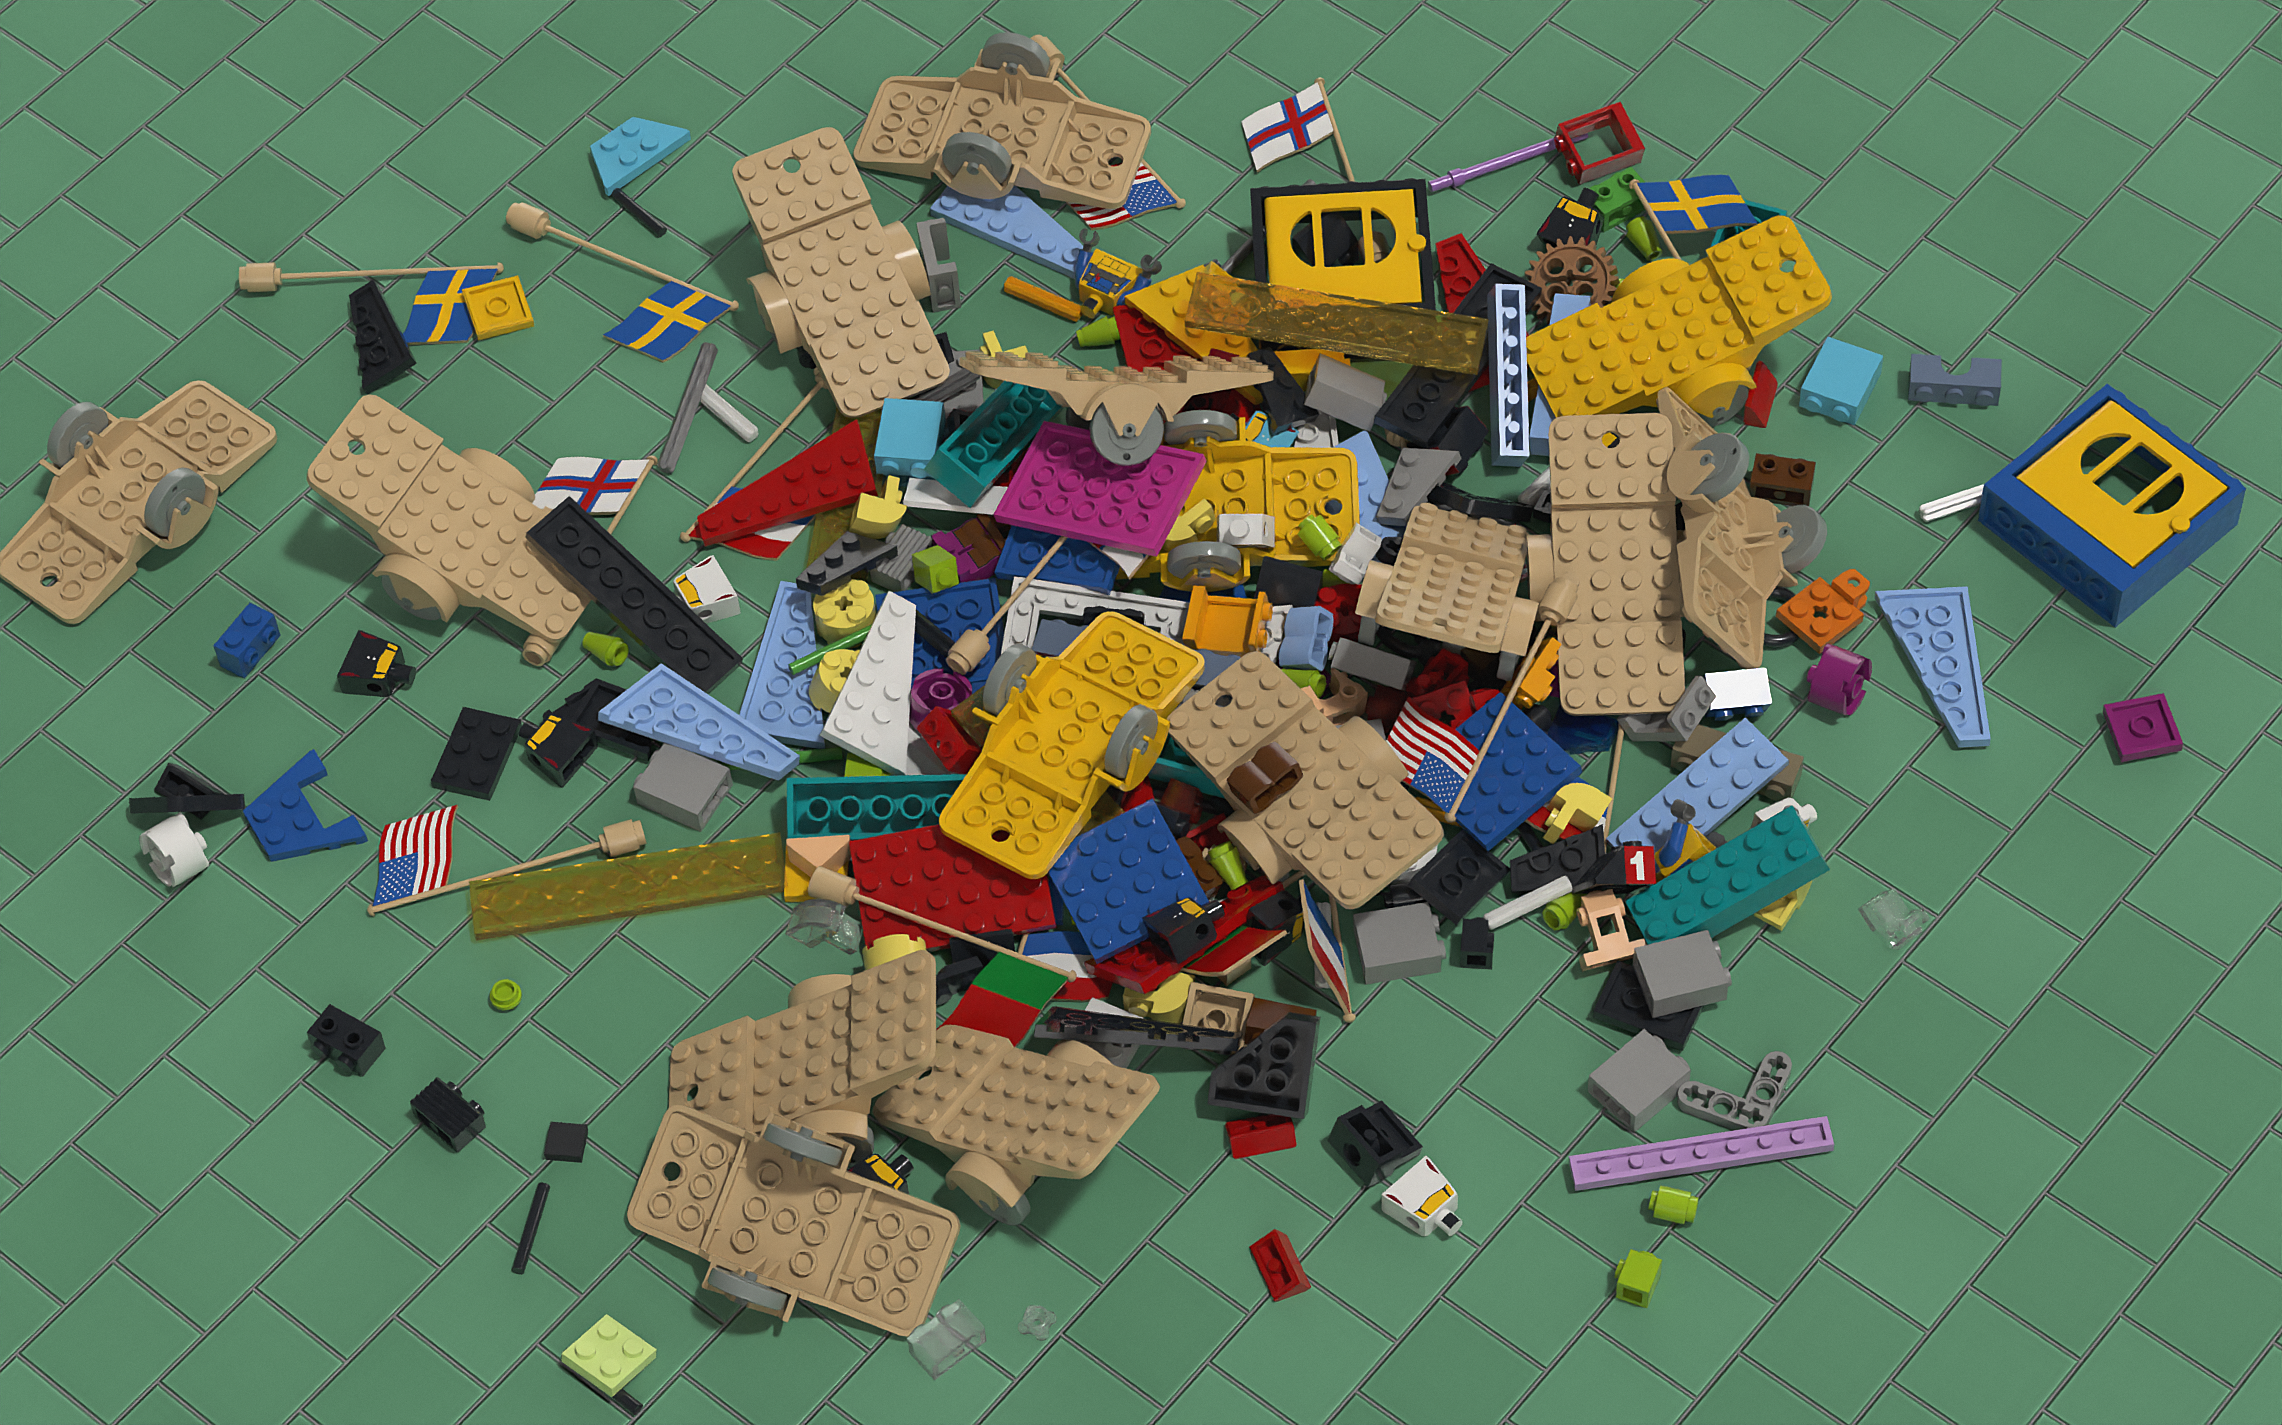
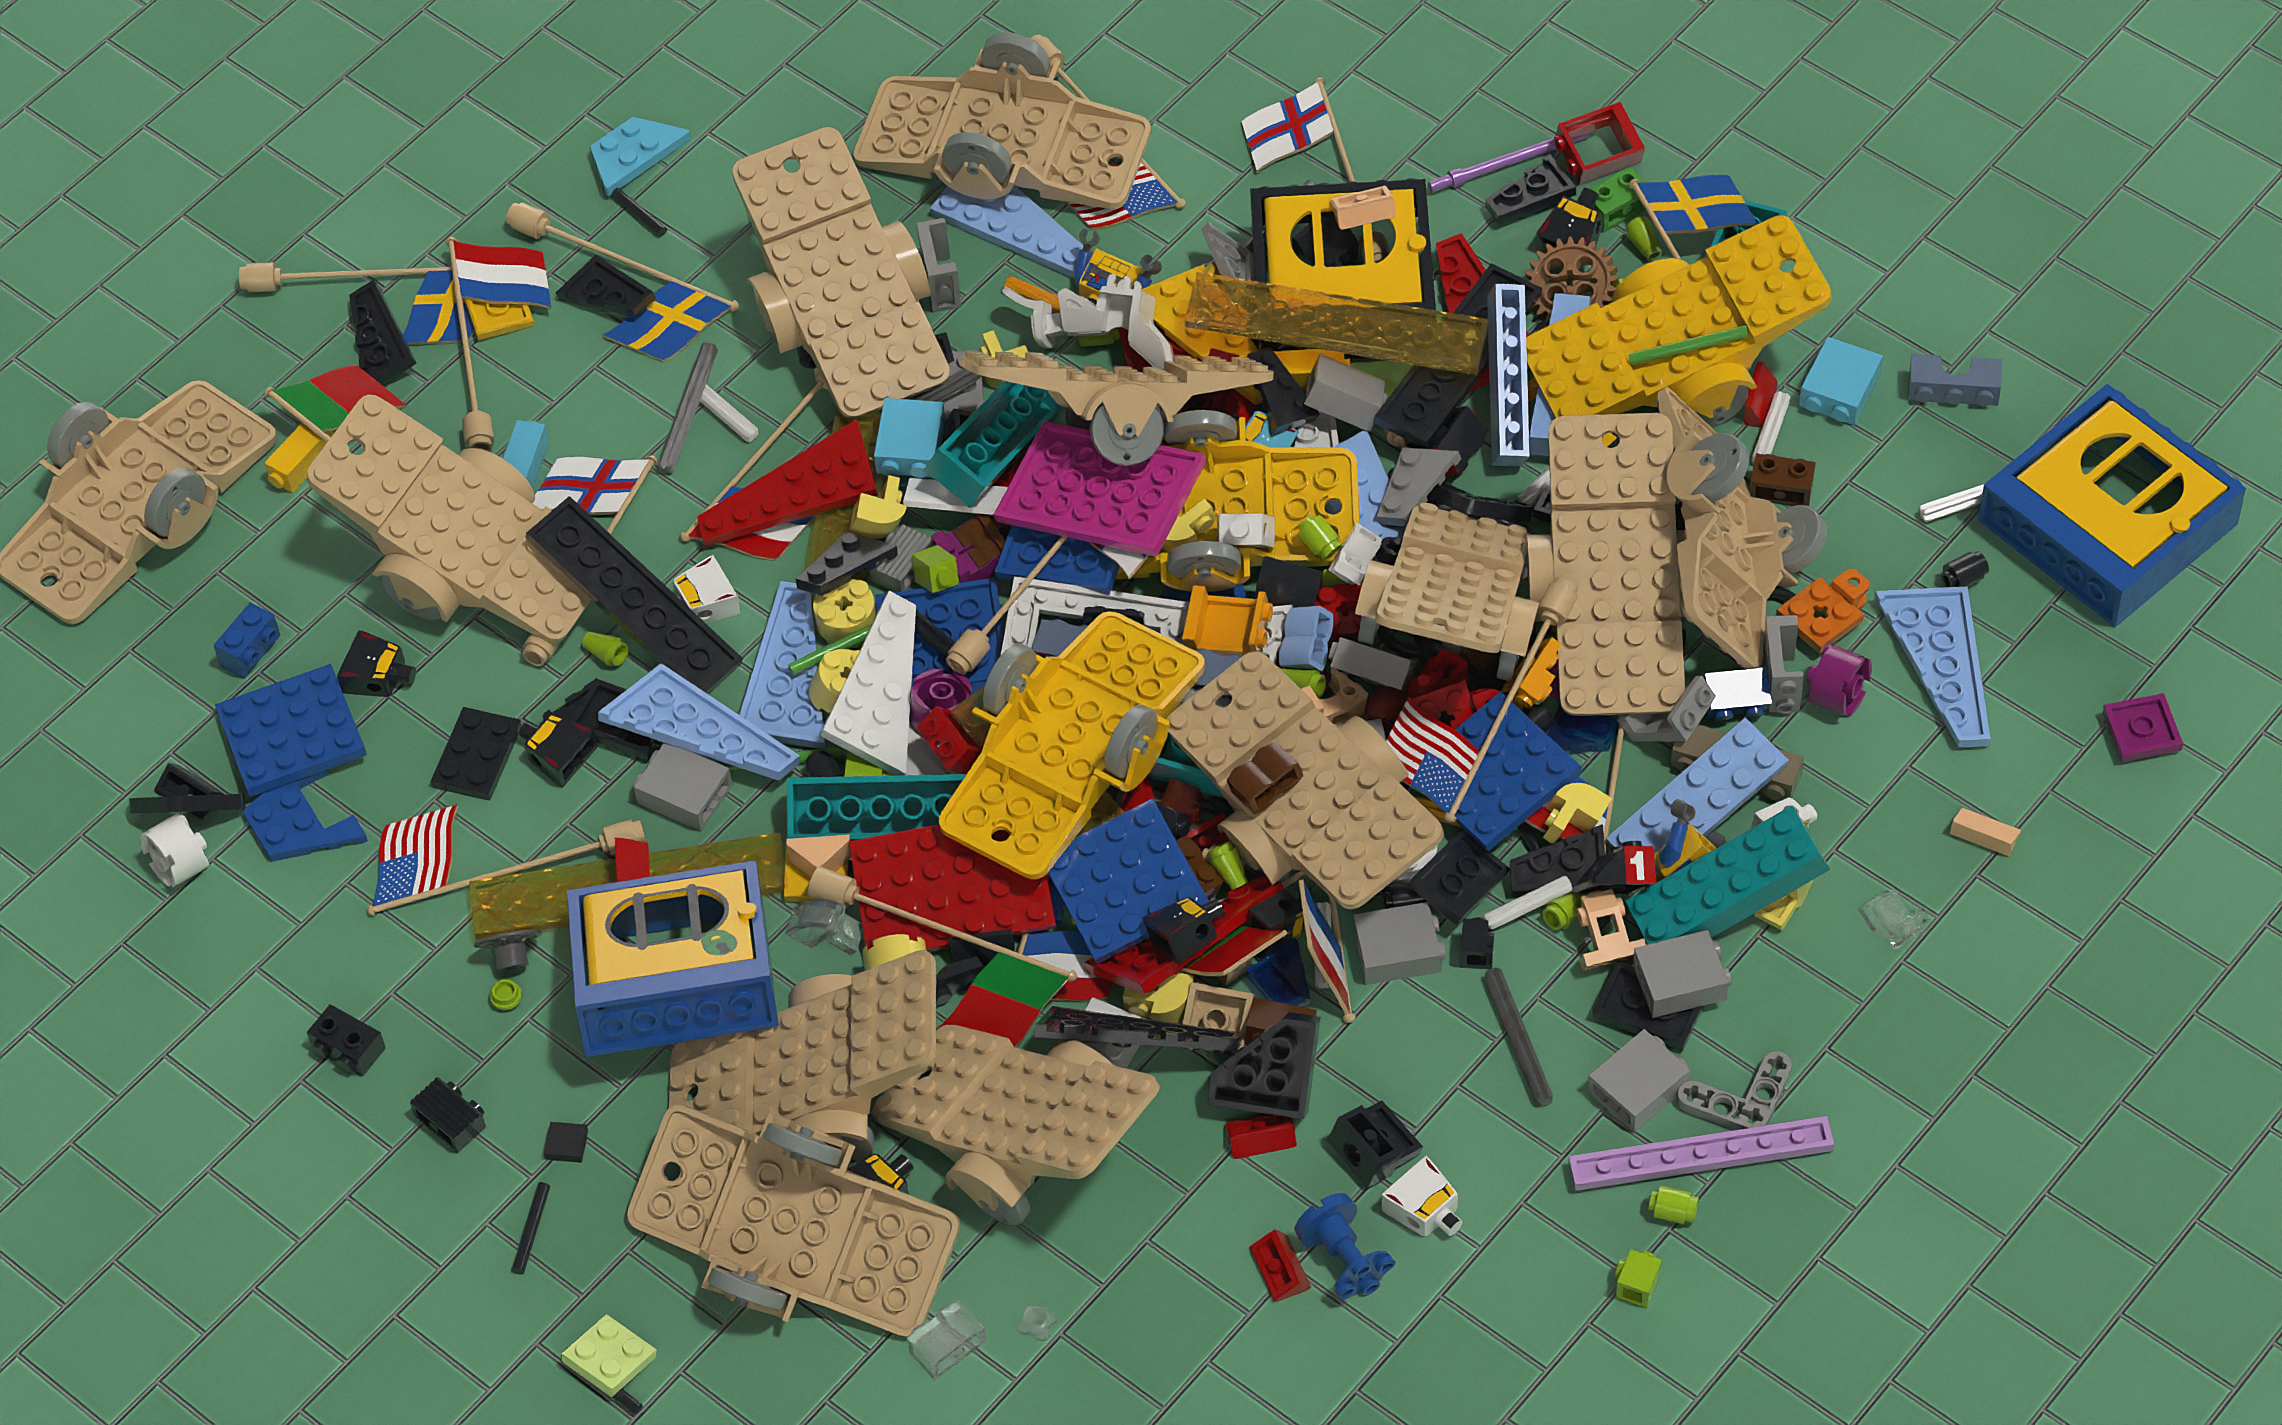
(290, 730): none -> blue plate
(291, 461): none -> yellow brick
(329, 398): none -> flag
(493, 277): none -> flag
(511, 952): none -> dark grey wheel
(527, 448): none -> medium azure brick
(606, 288): none -> black wing
(631, 859): none -> red slope
(674, 986): none -> blue door
(822, 765): none -> black brick
(1114, 309): none -> white piece
(1230, 256): none -> light grey wing
(1282, 976): none -> clear blue wing
(1332, 1228): none -> blue piece
(1363, 207): none -> light nougat slope
(1519, 1037): none -> flat silver axle
(1533, 192): none -> black wing
(1688, 345): none -> bright green bar
(1772, 424): none -> white axle
(1780, 646): none -> light grey panel
(1965, 570): none -> black brick
(1985, 831): none -> light nougat slope

